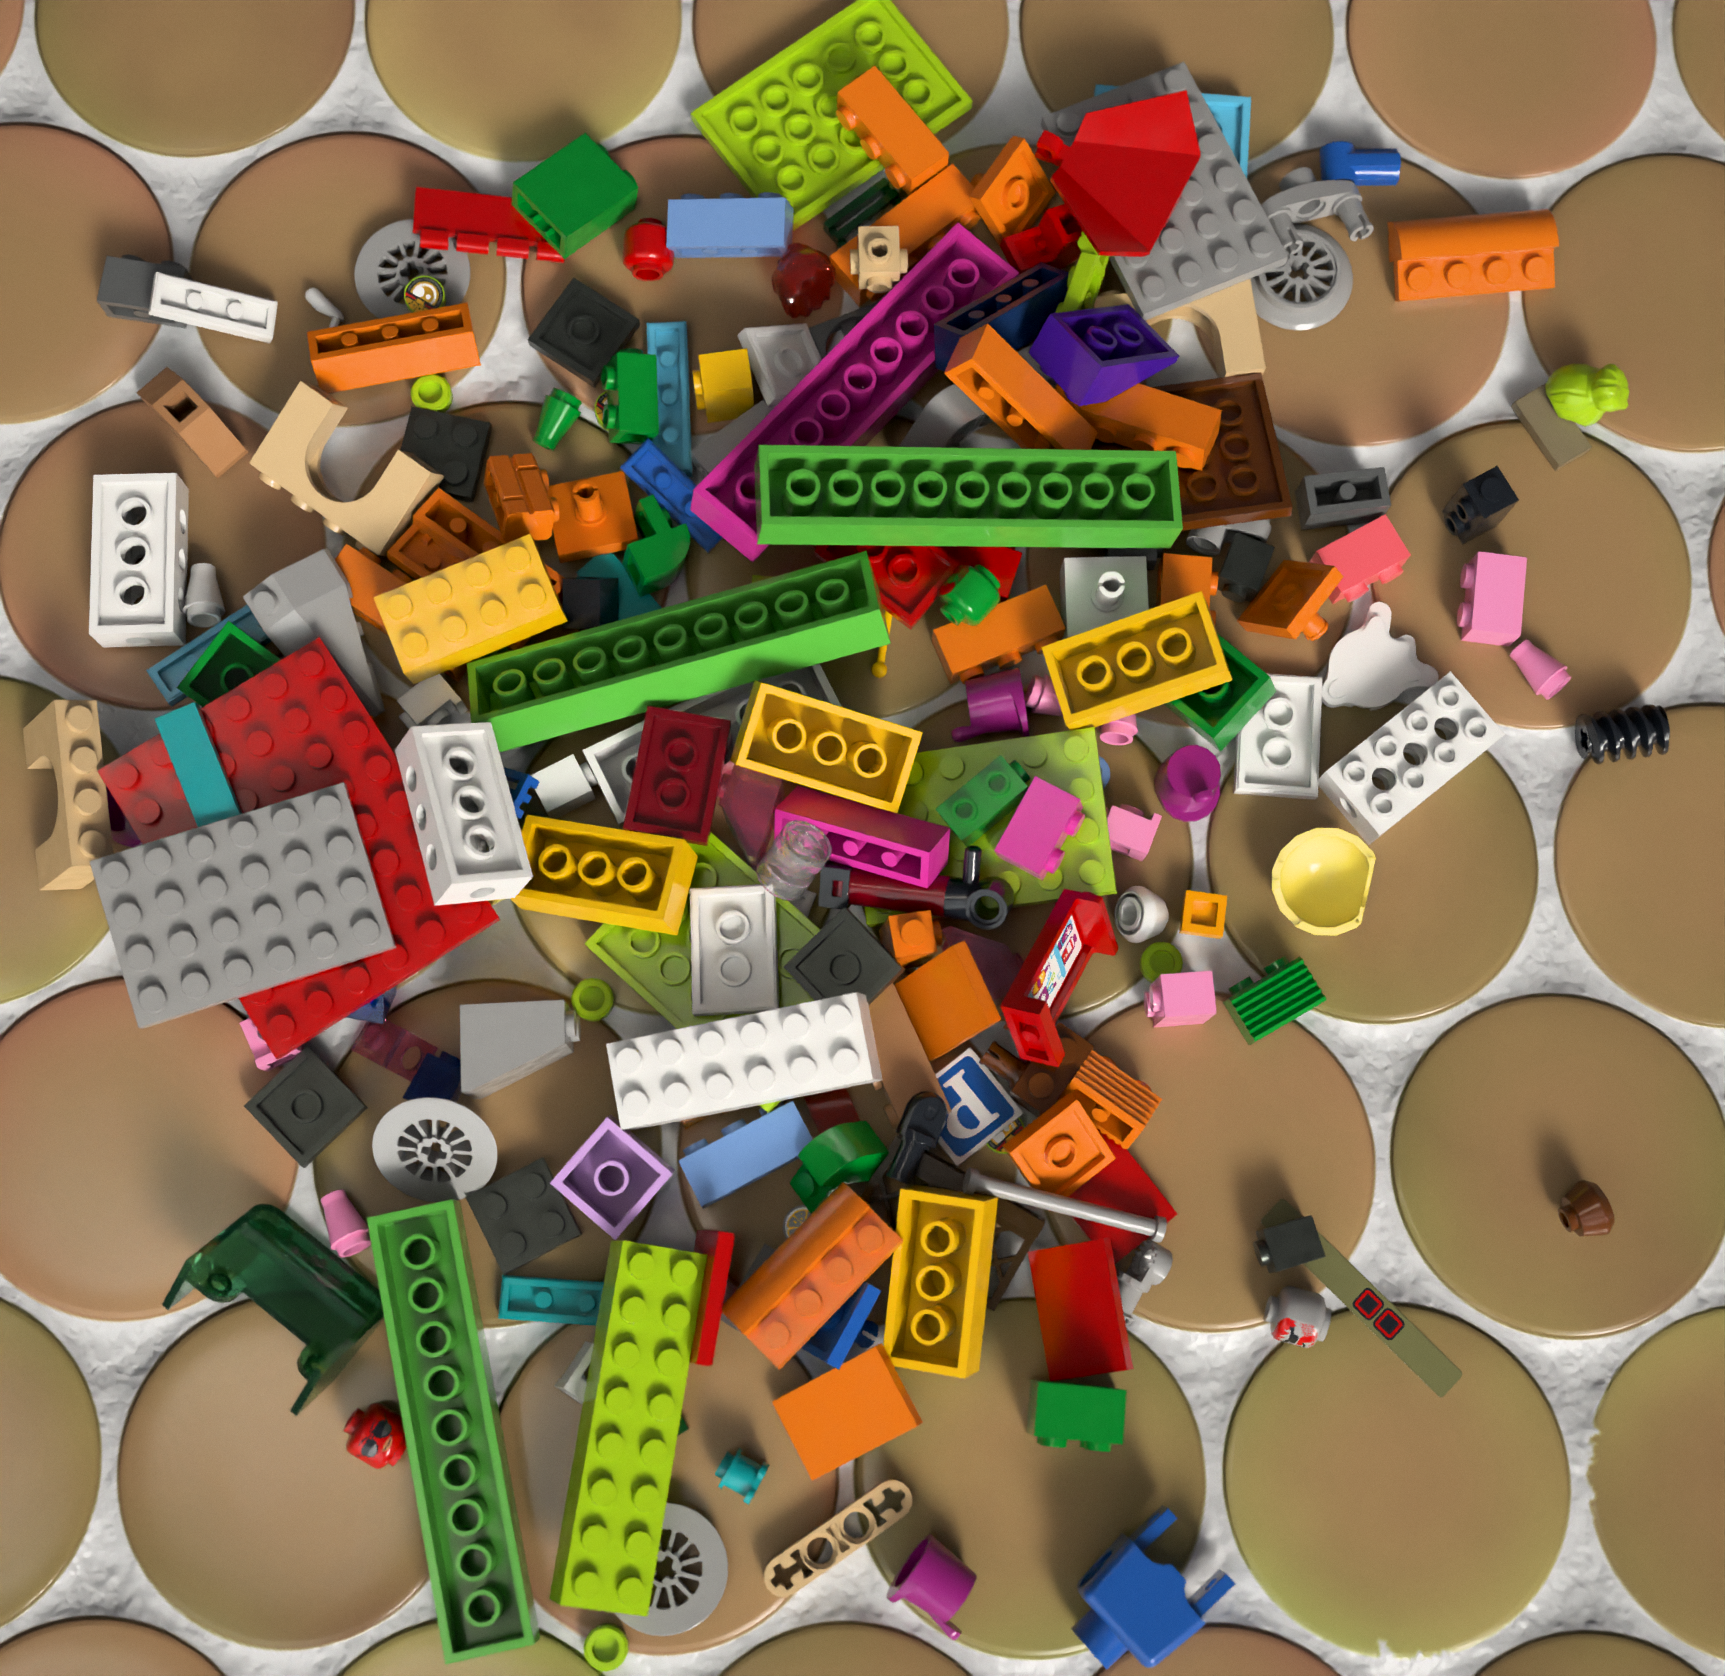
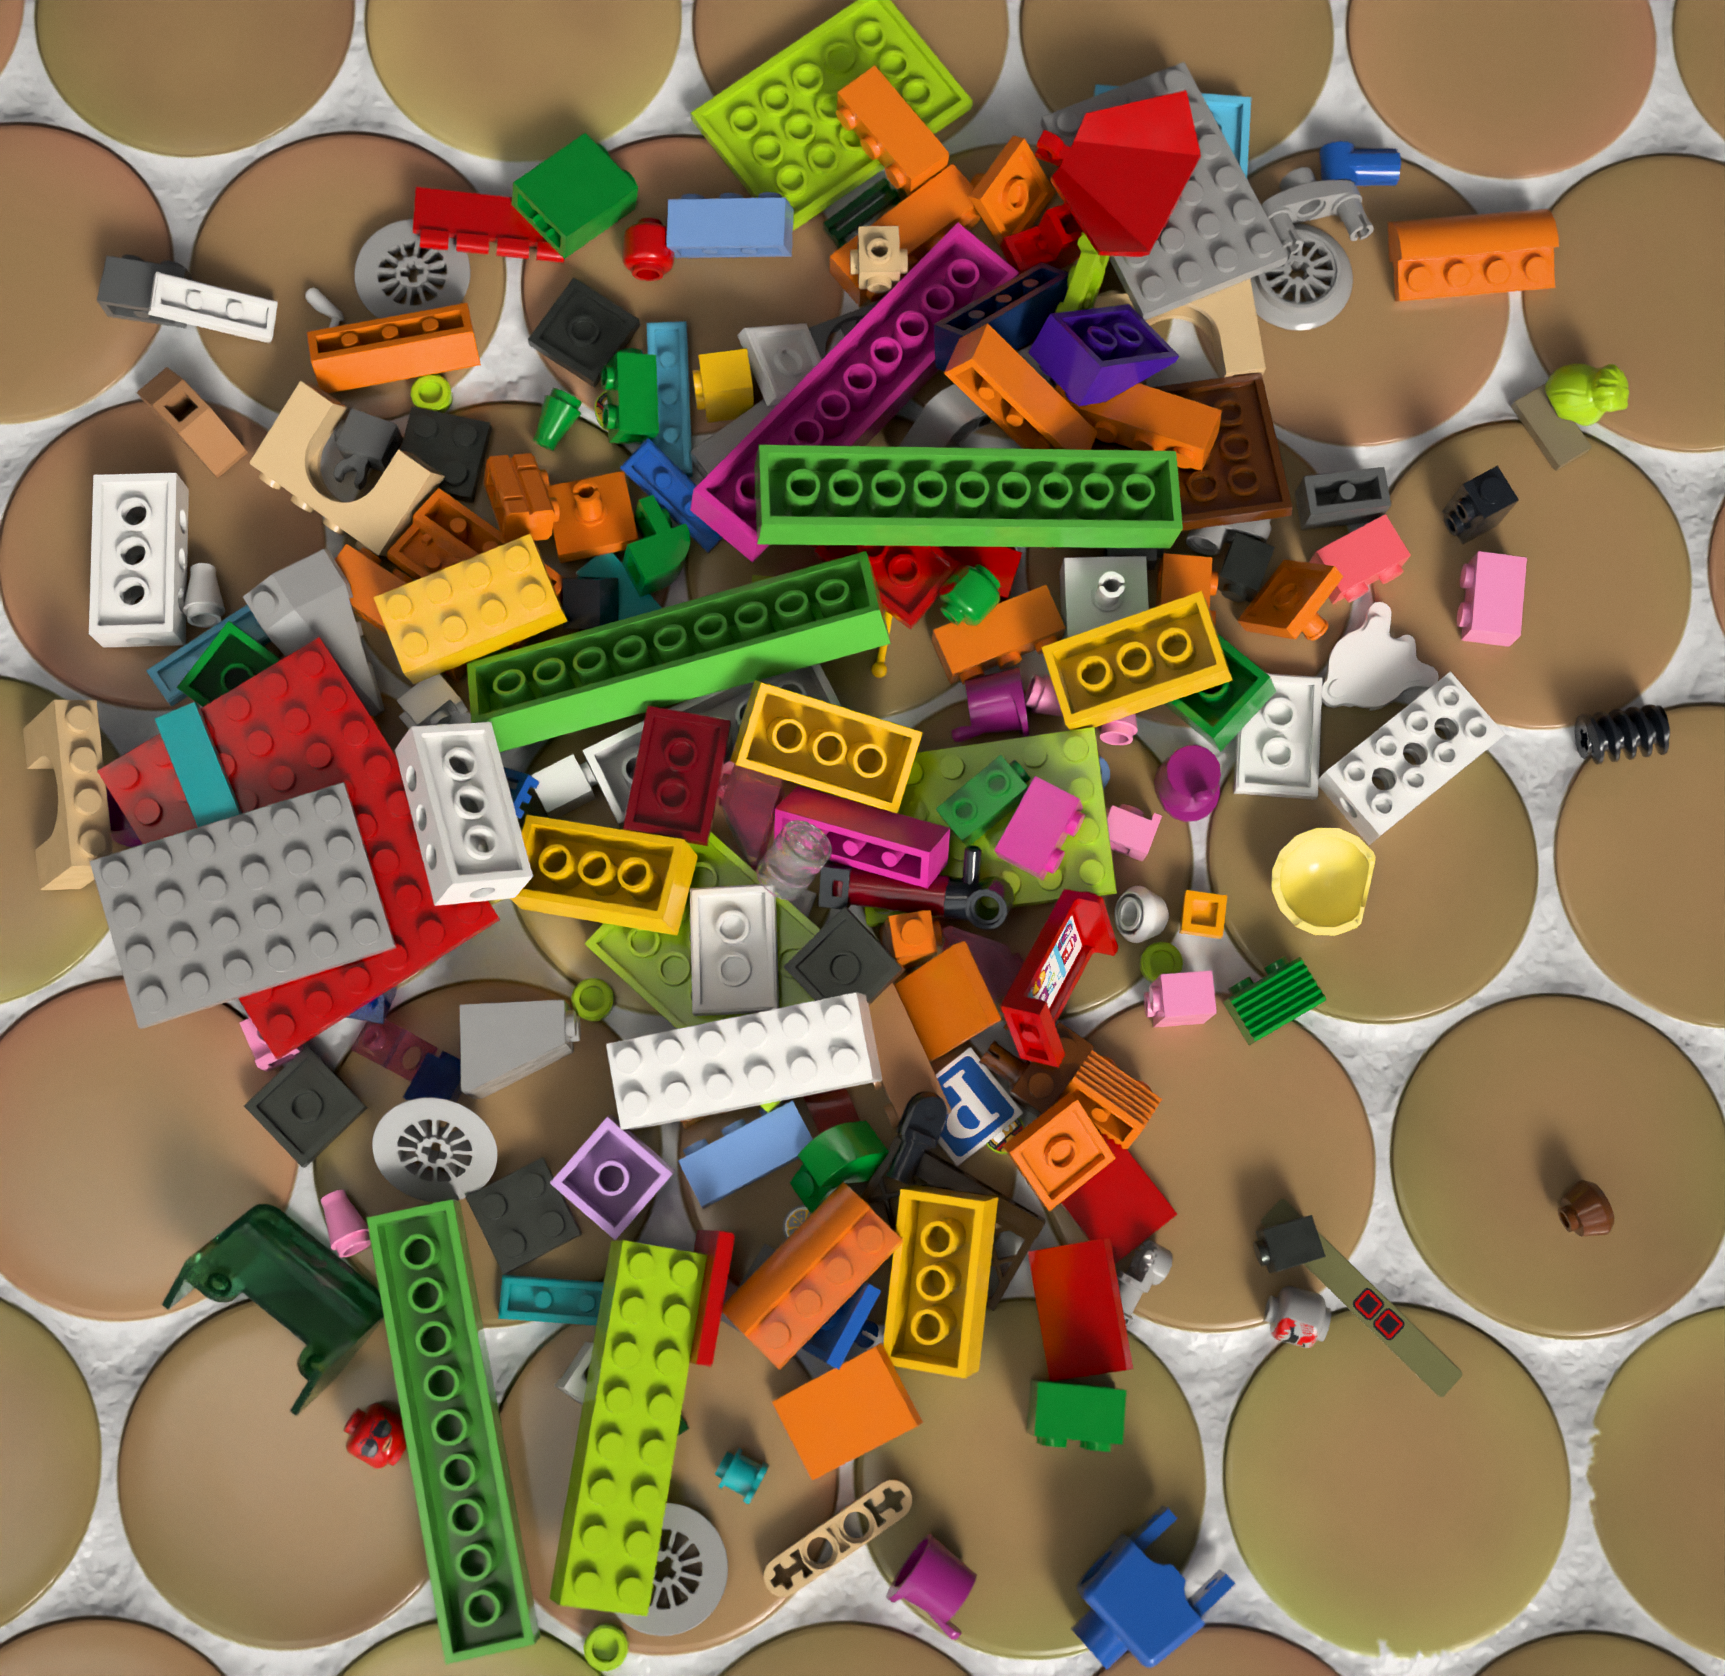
(365, 444): none -> dark grey brick
(424, 294): tile -> none
(803, 279): clear red hair -> none
(1154, 1228): light grey bar -> none
(1541, 670): bright pink cone -> none

